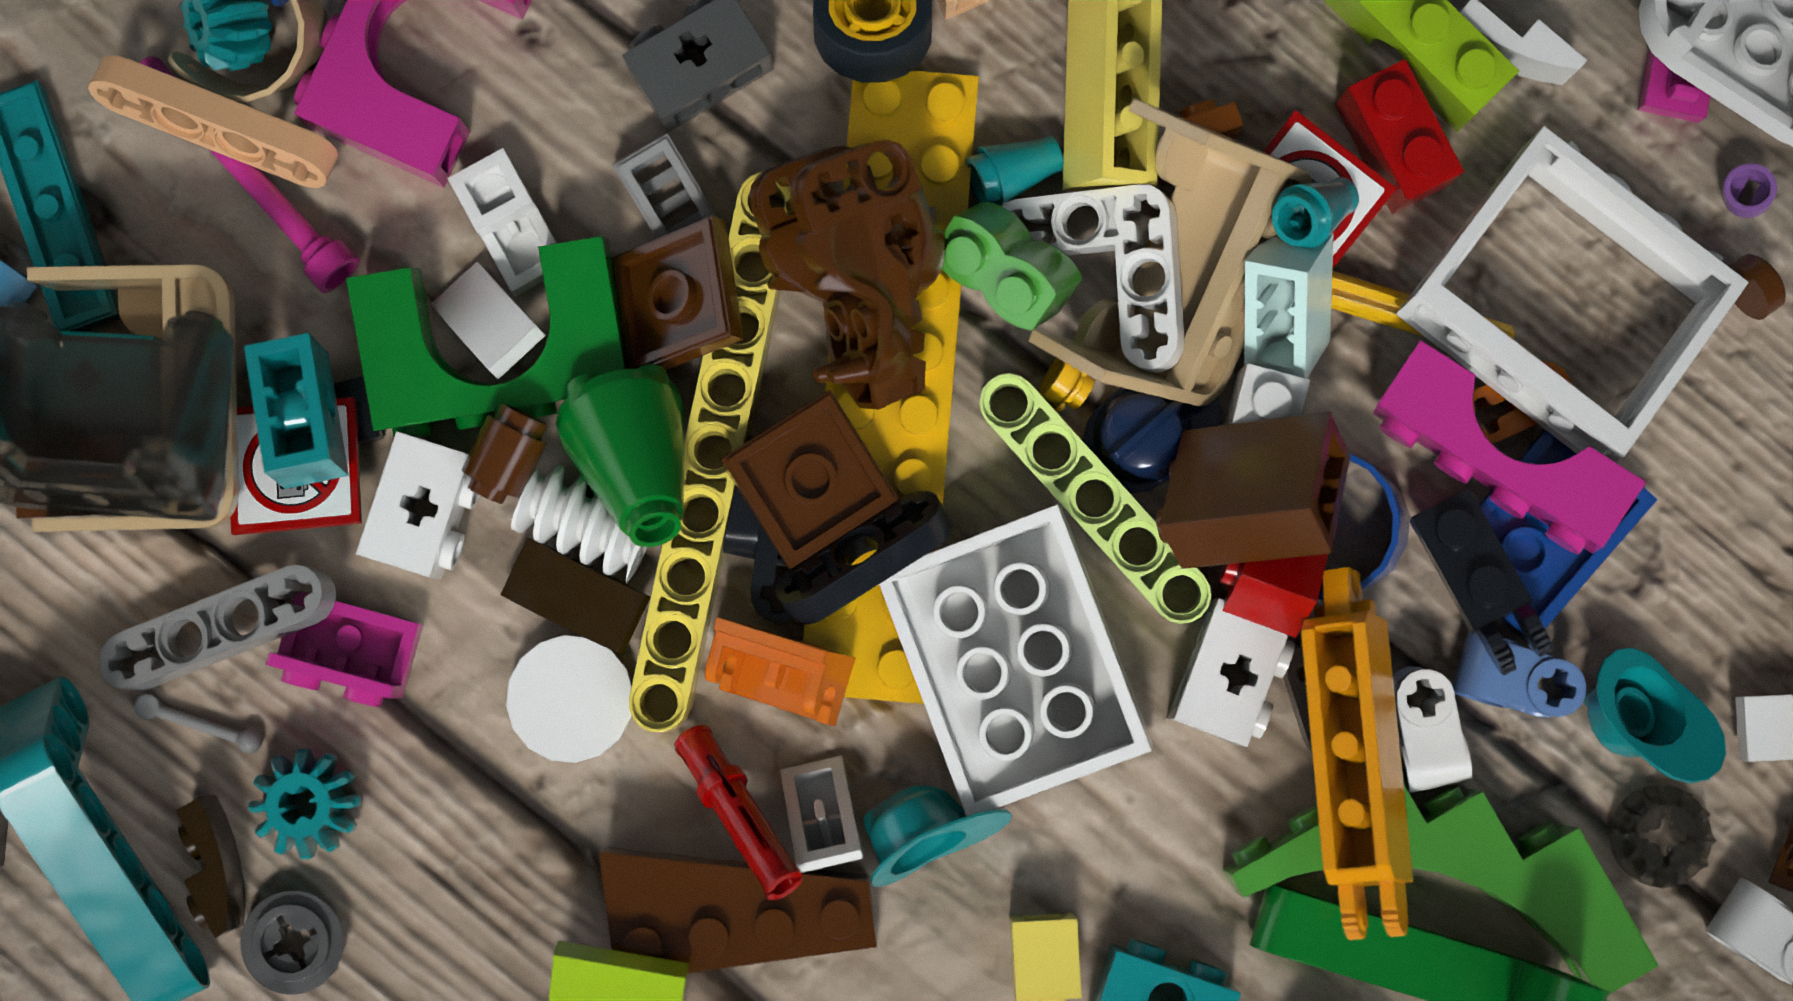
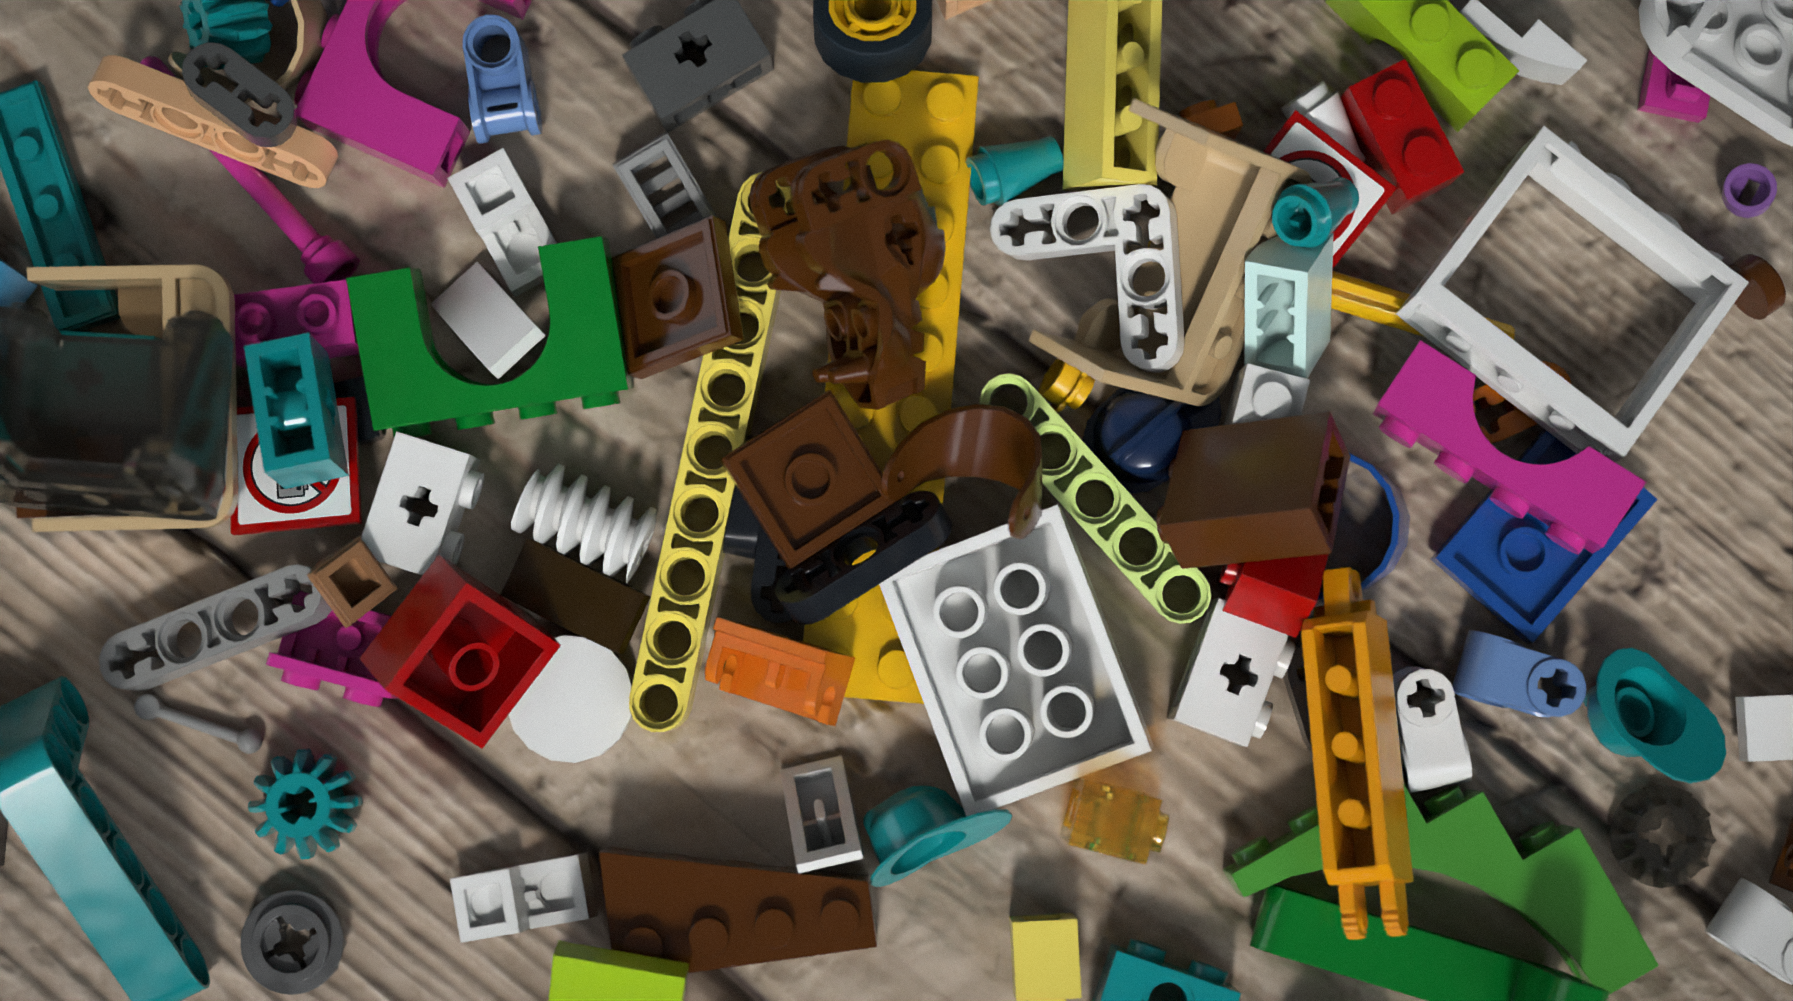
(218, 890): dark brown slope -> none
(248, 83): none -> dark grey beam
(291, 311): none -> dark pink brick
(351, 581): none -> medium nougat slope
(459, 652): none -> red brick
(502, 92): none -> medium blue piece
(505, 453): reddish brown brick -> none
(523, 897): none -> white slope
(629, 447): green cone -> none
(725, 790): red pin -> none
(973, 443): none -> reddish brown piece
(1018, 275): bright green brick -> none
(1114, 820): none -> clear yellow brick
(1327, 113): none -> white cone
(1479, 576): black hinge -> none

